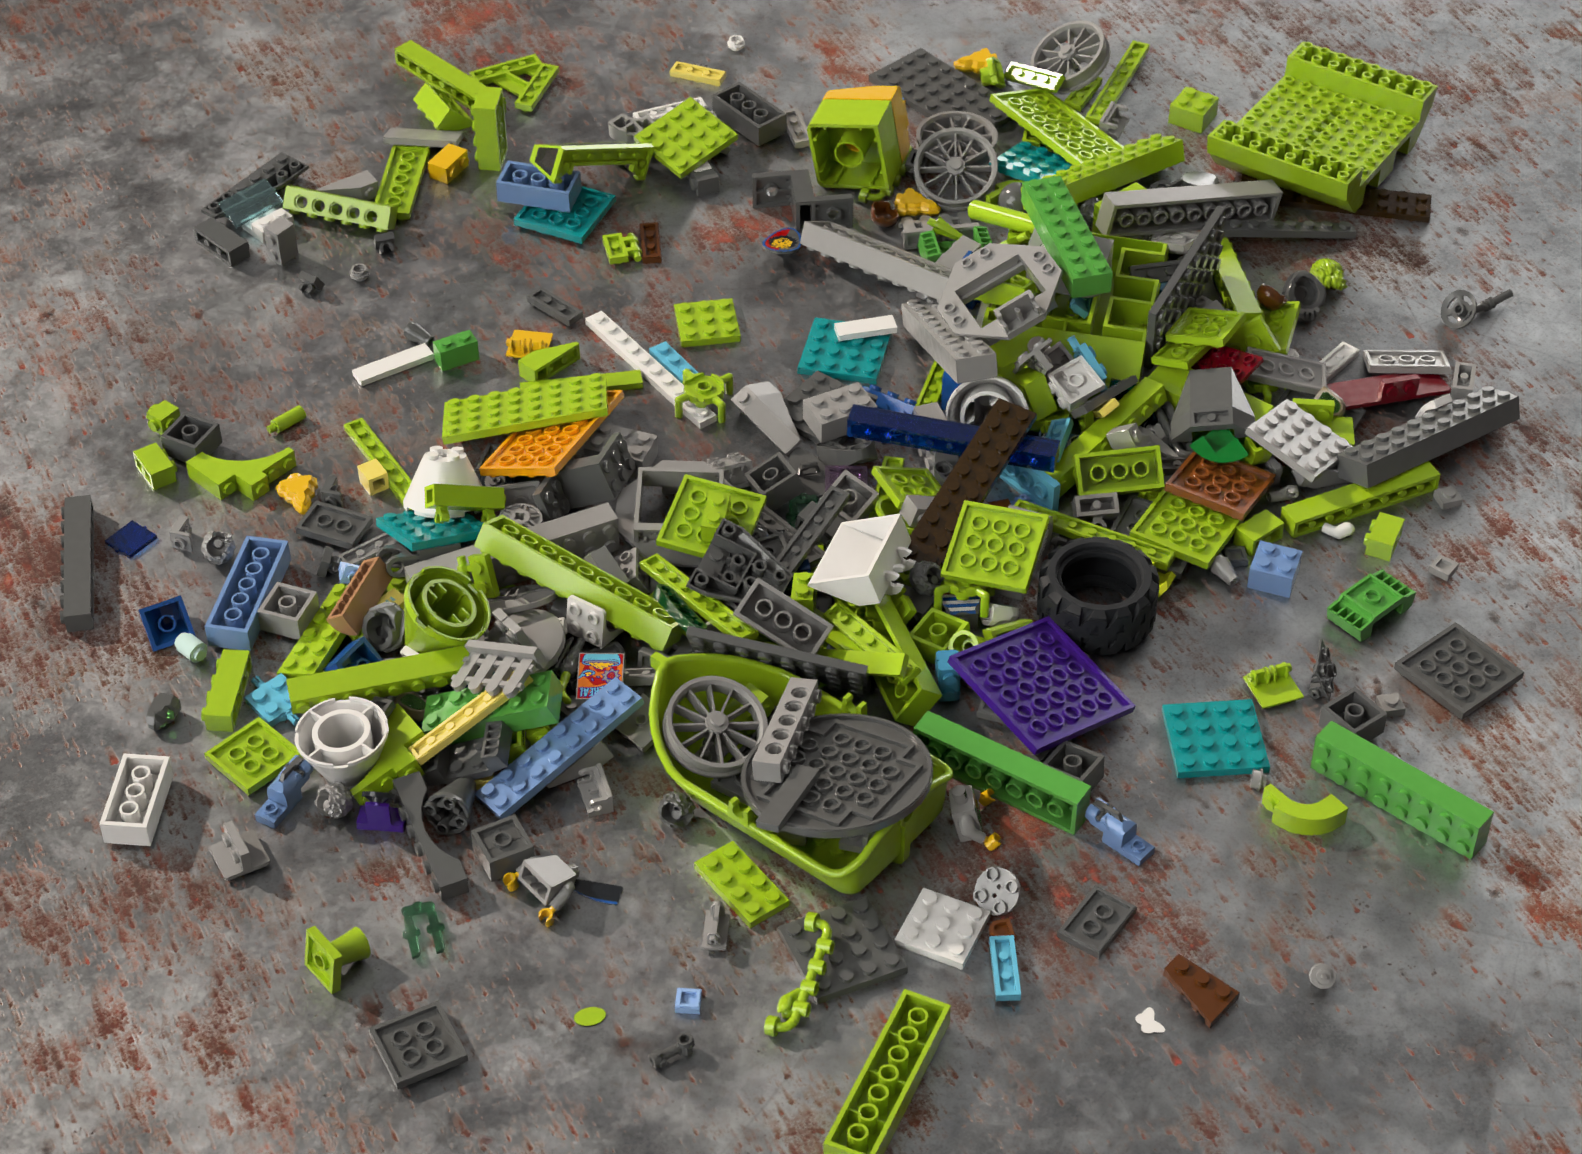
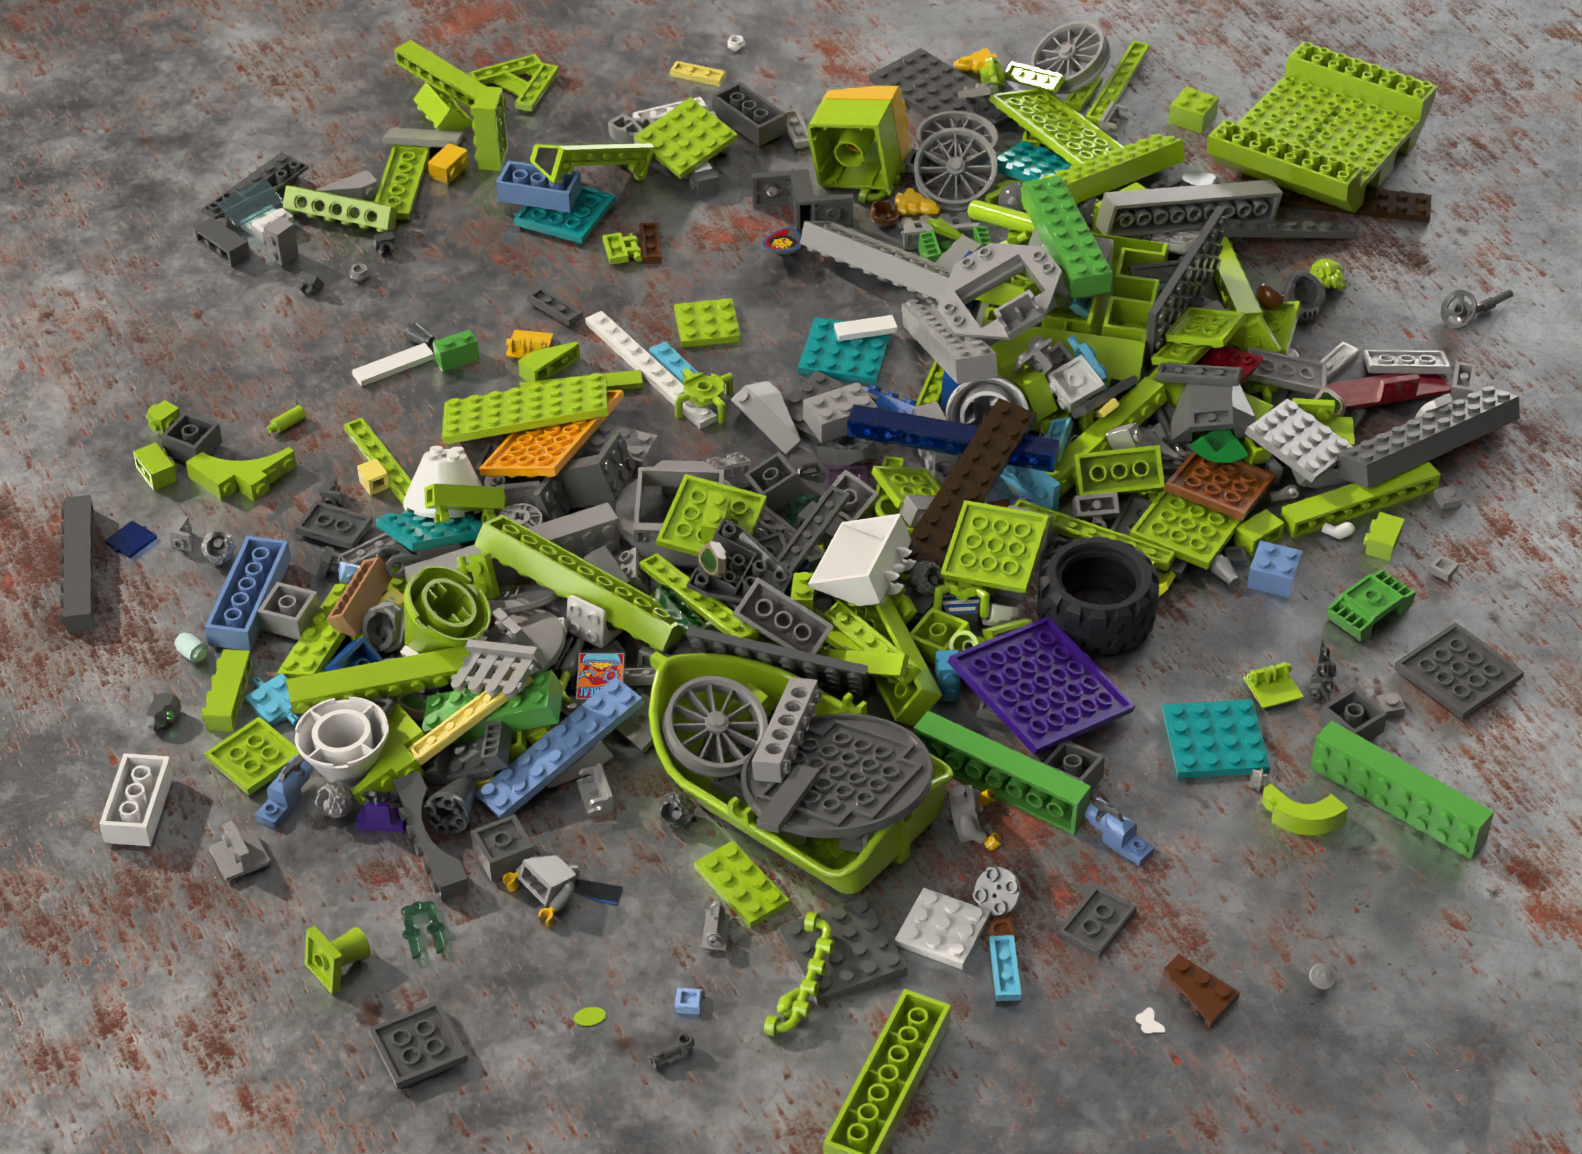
(165, 622): blue slope -> none
(298, 491): yellow rock -> none
(713, 559): none -> dark tan rock
(978, 90): none -> light grey hinge
(1199, 374): none -> dark grey tile

